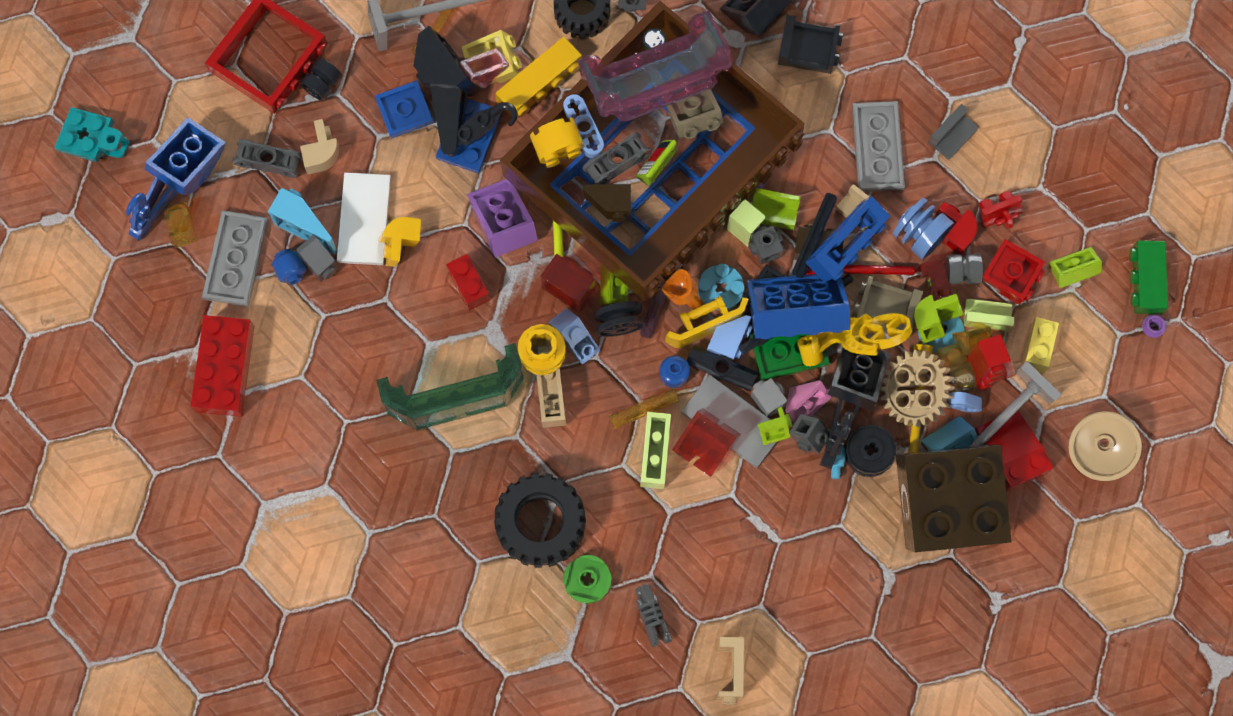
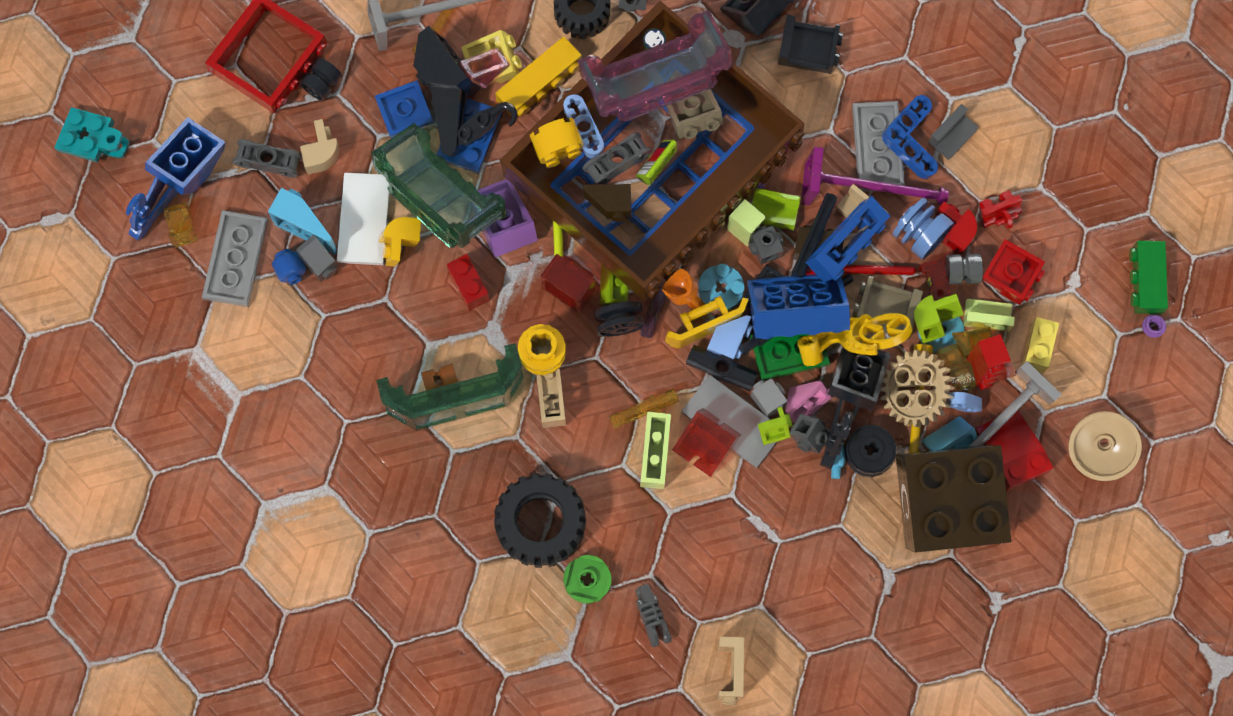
(222, 366): red brick -> none
(434, 189): none -> windscreen
(446, 374): none -> dark orange wheel
(575, 335): light blue slope -> none
(674, 371): blue head -> none
(814, 177): none -> magenta tile
(903, 134): none -> blue beam
(1076, 267): lime slope -> none

